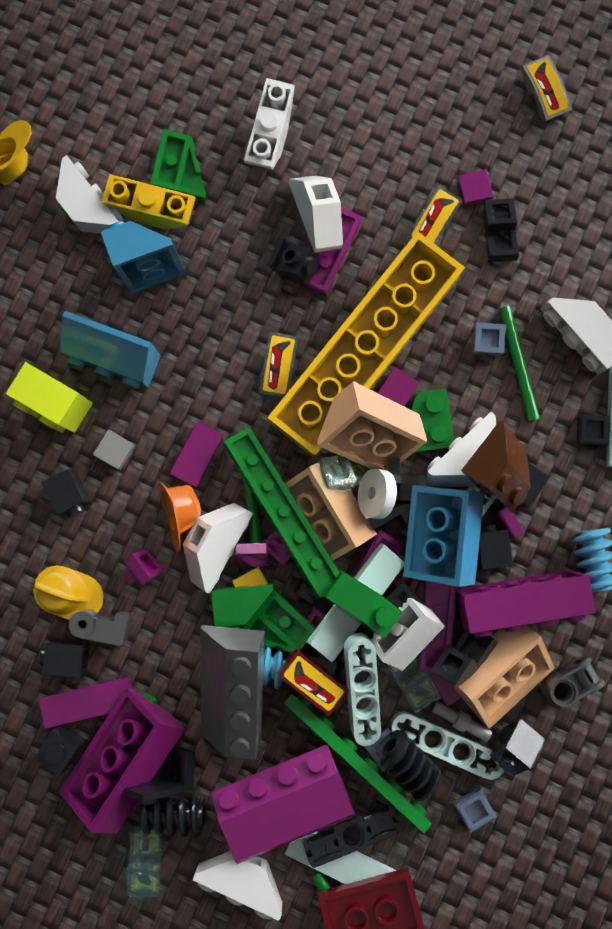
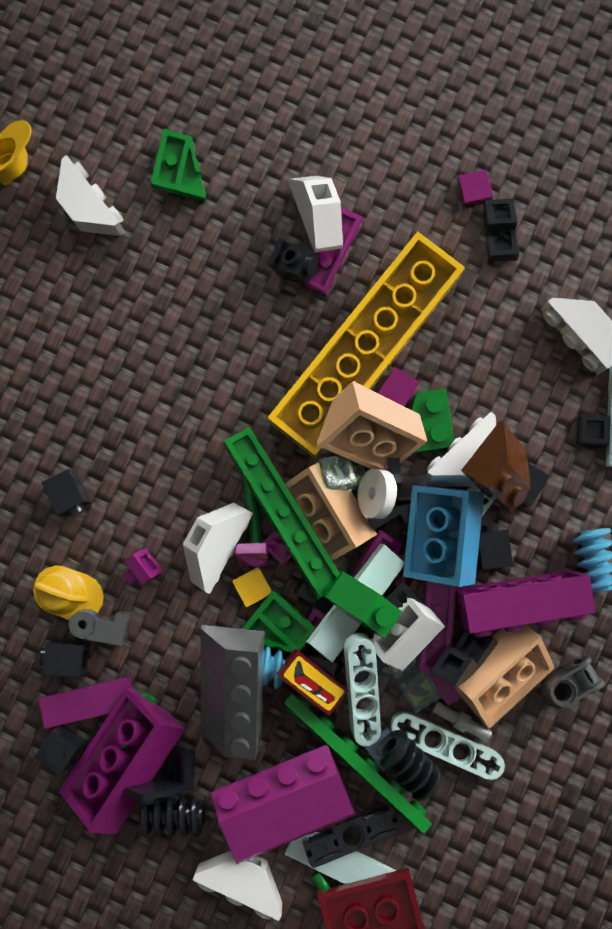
(41, 394): neon yellow brick -> none
(107, 351): dark azure slope -> none
(114, 449): light grey tile -> none
(141, 255): dark azure slope -> none
(144, 863): clear light blue slope -> none
(148, 203): yellow slope -> none
(181, 509): orange piece -> none
(197, 454): magenta tile -> none
(237, 605): green slope -> none
(270, 124): white slope -> none
(278, 364): slope -> none
(436, 215): slope -> none
(475, 809): sand blue tile -> none
(489, 339): sand blue plate -> none
(508, 522): magenta tile -> none
(517, 747): brick -> none
(519, 364): green bar -> none
(547, 86): slope -> none

